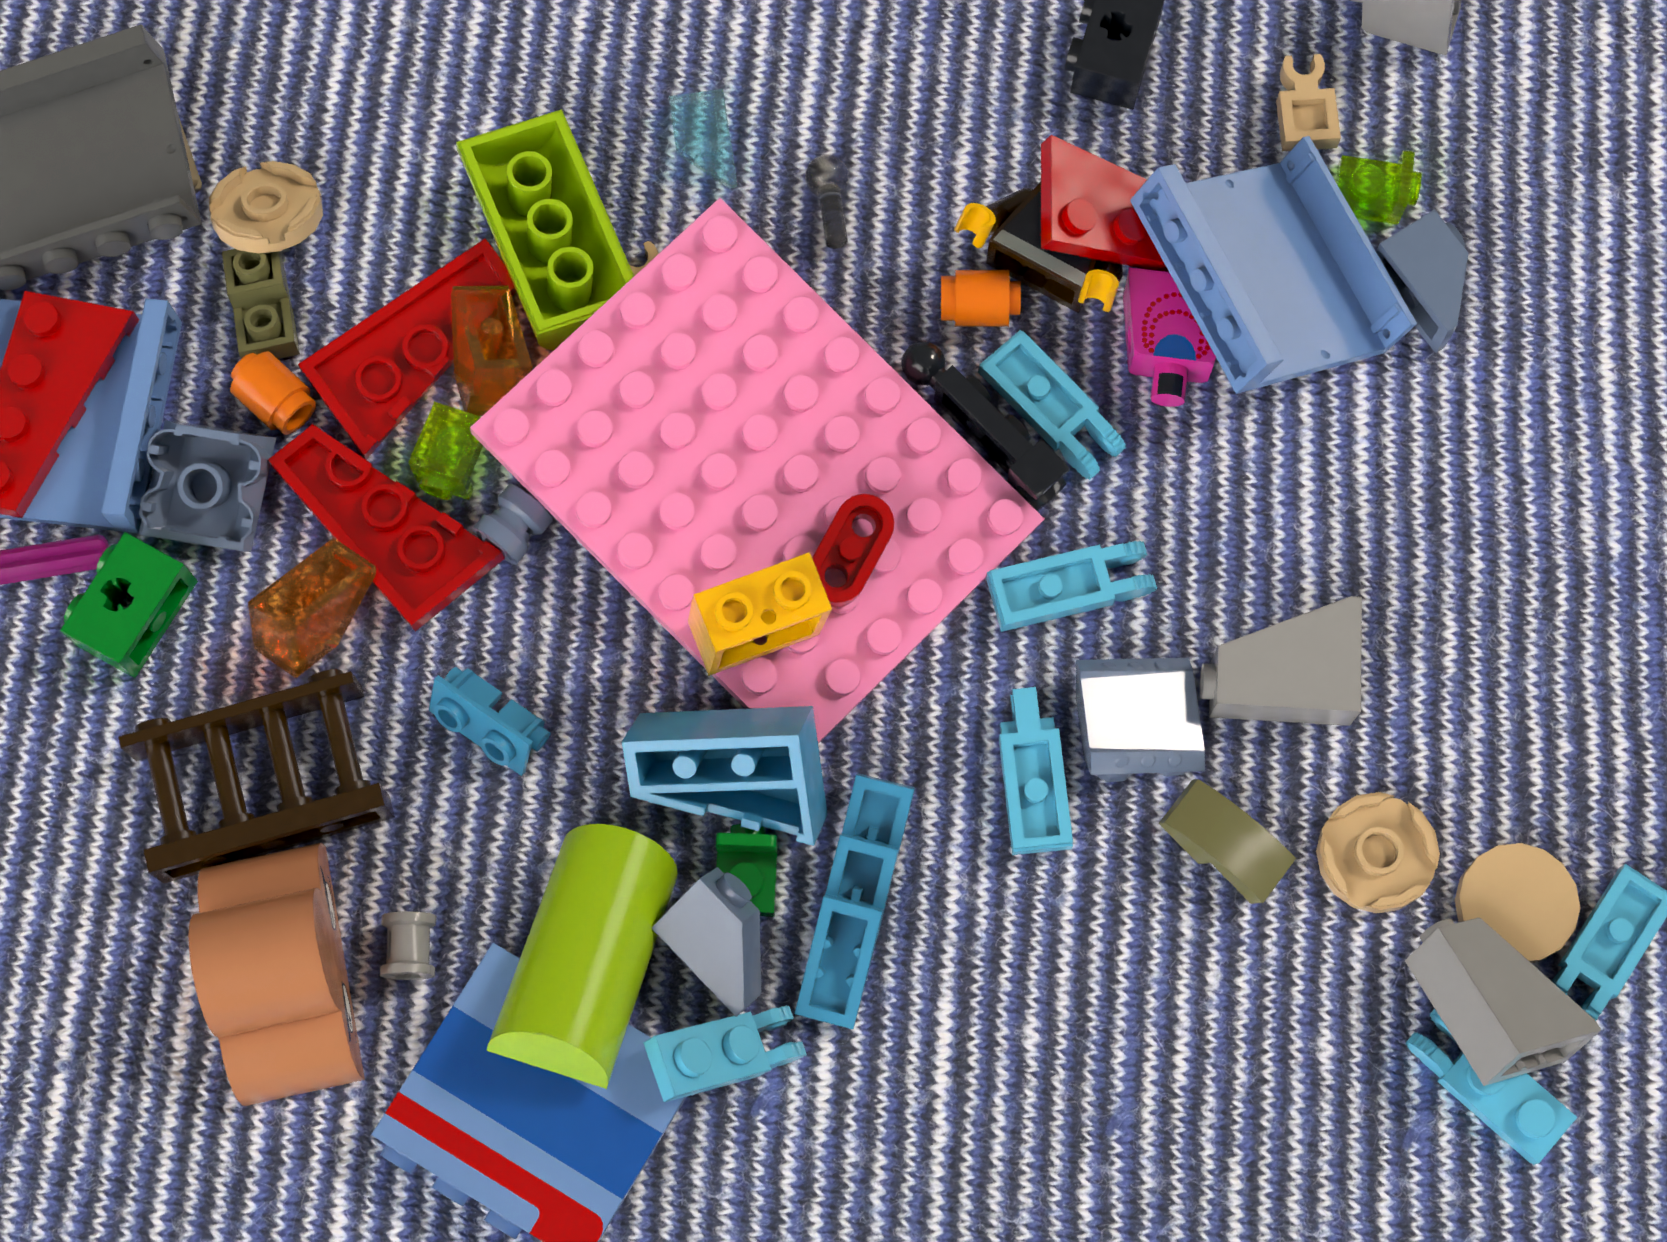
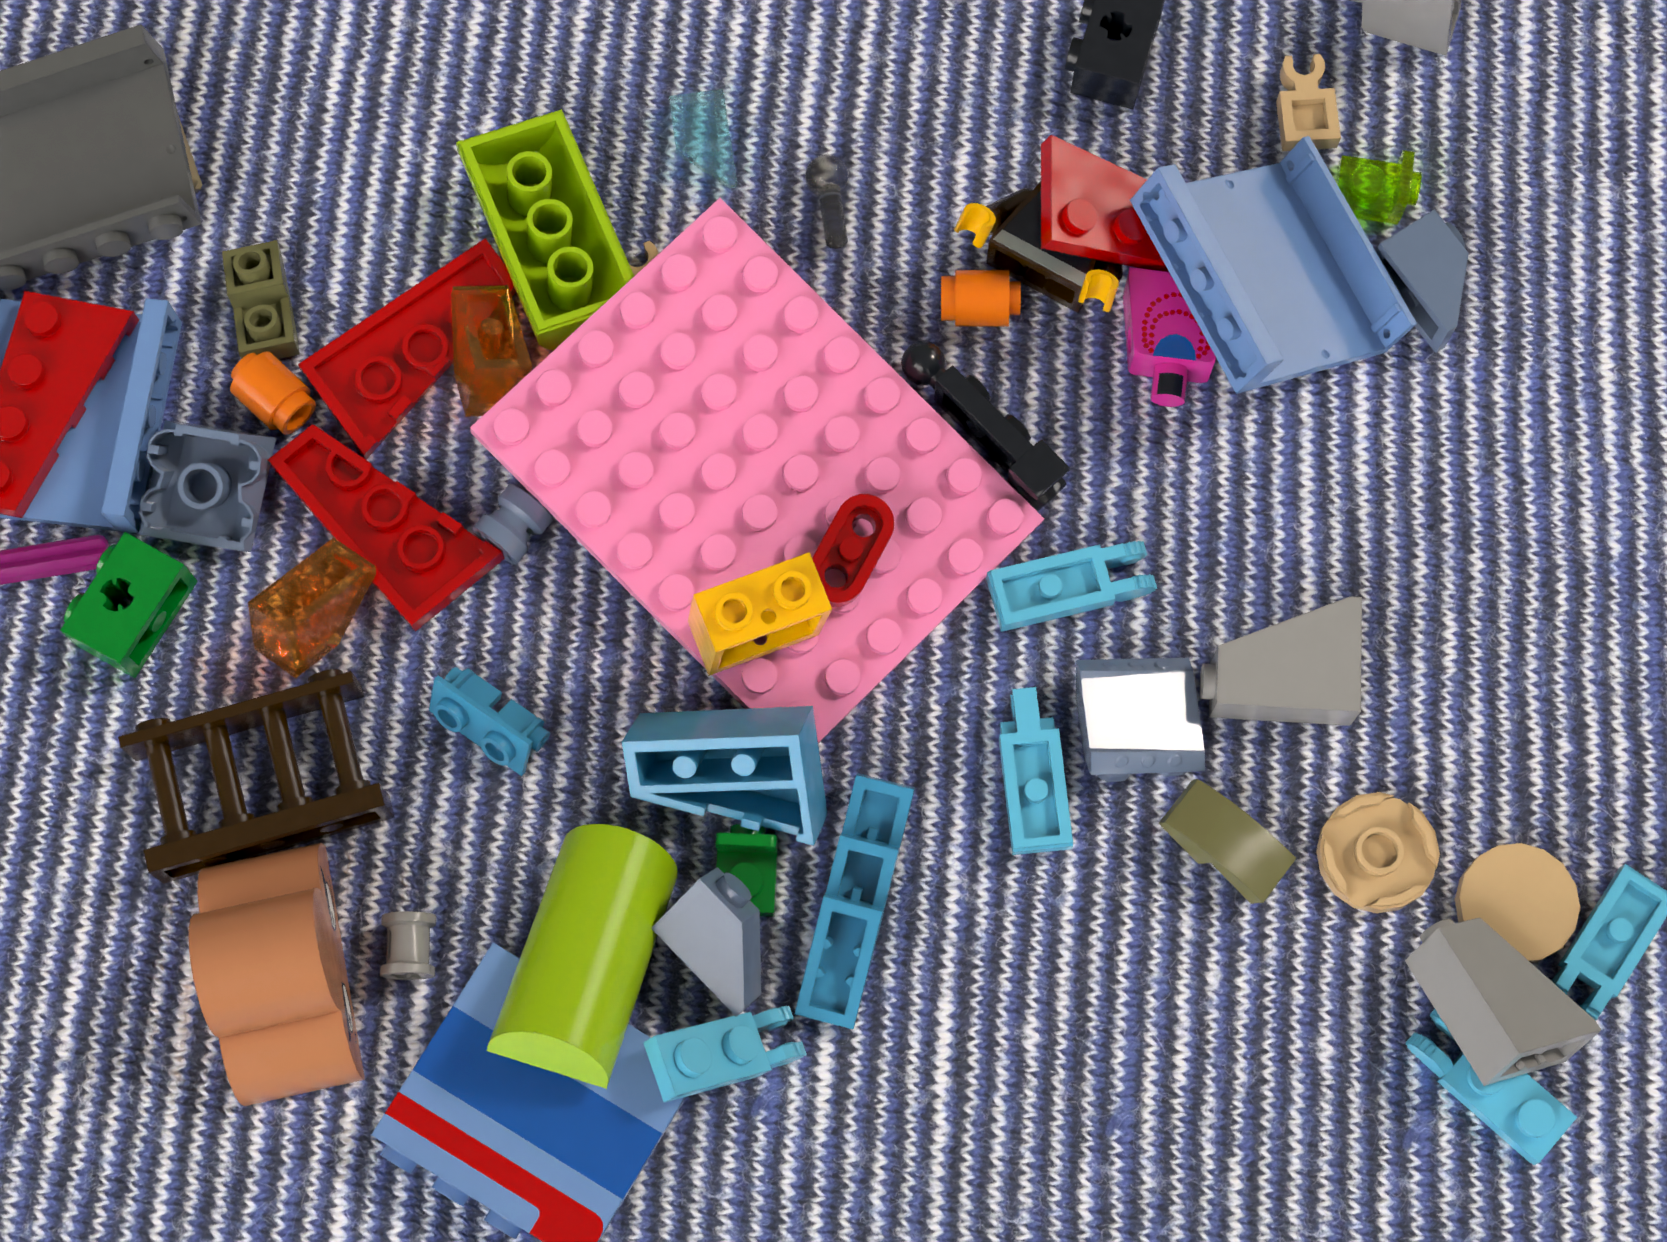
(266, 207): tan tile -> none
(446, 453): clear neon green bracket -> none
(1049, 401): medium azure hinge -> none

